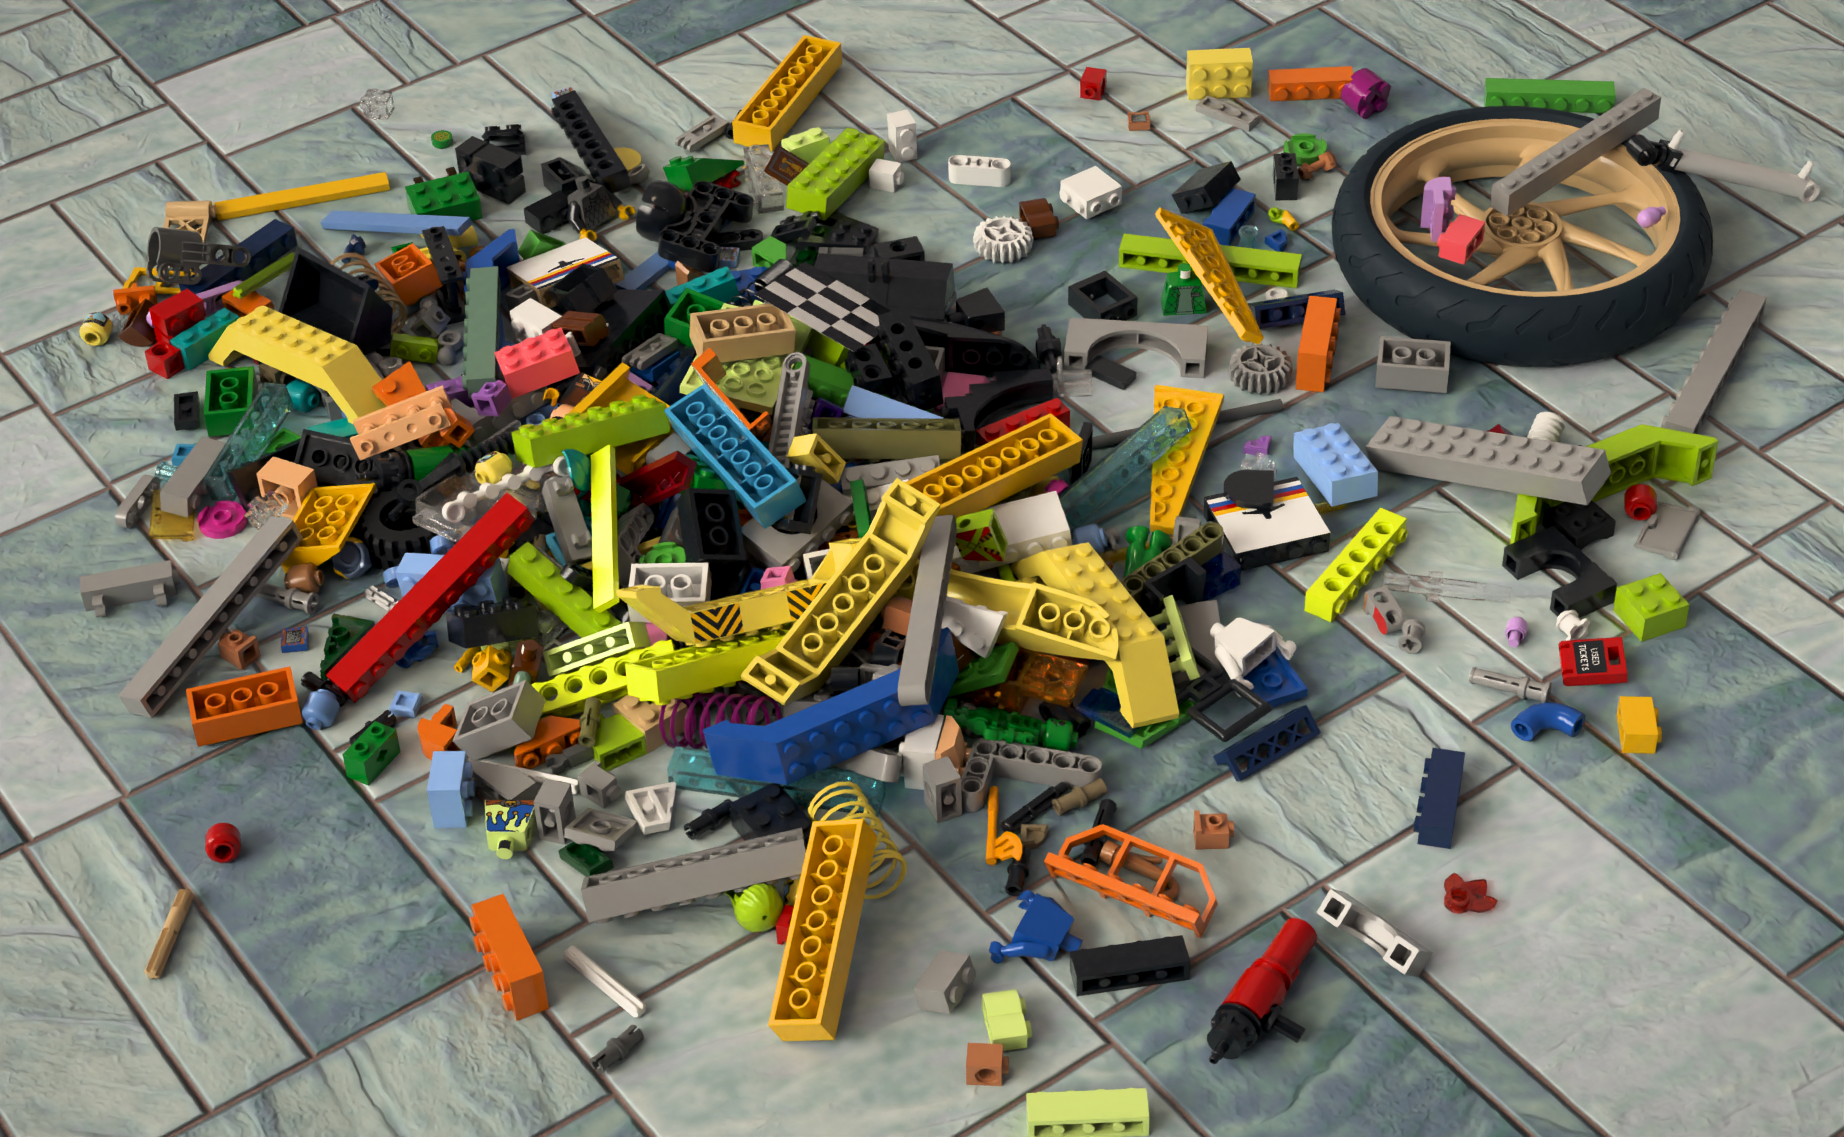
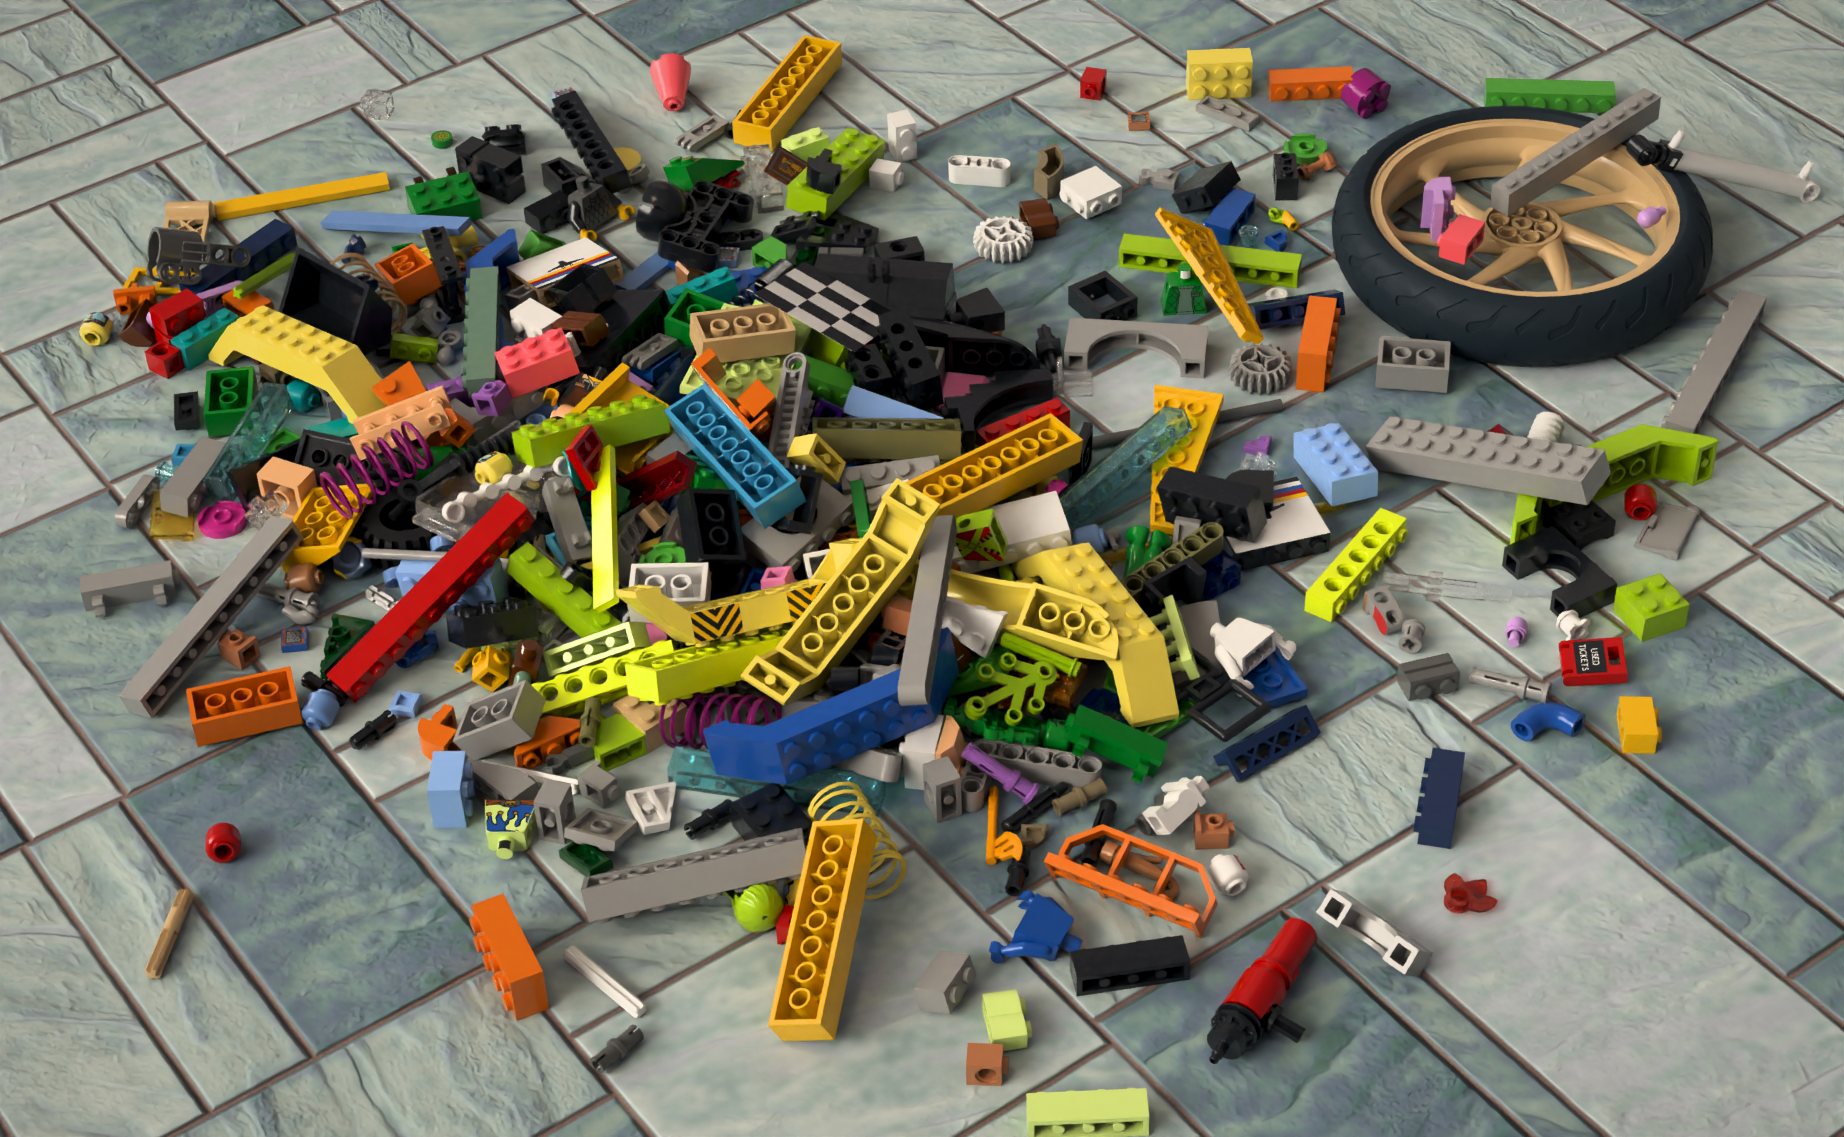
(301, 617): none -> light grey arm
(326, 478): none -> magenta piece
(371, 753): green brick -> none
(385, 365): white plate -> none
(402, 554): none -> light grey bar
(585, 455): none -> red wing
(654, 516): none -> tan plate
(671, 80): none -> coral cone
(756, 401): none -> orange brick
(822, 173): none -> black brick
(1010, 779): none -> medium lavender pin
(1013, 686): none -> lime plant
(1041, 653): none -> lime axle
(1049, 171): none -> dark tan brick
(1111, 372): black tile -> none
(1115, 741): none -> green brick
(1162, 179): none -> light grey plate
(1173, 806): none -> white hips
(1213, 499): none -> black brick
(1227, 874): none -> white head
(1428, 677): none -> dark grey brick

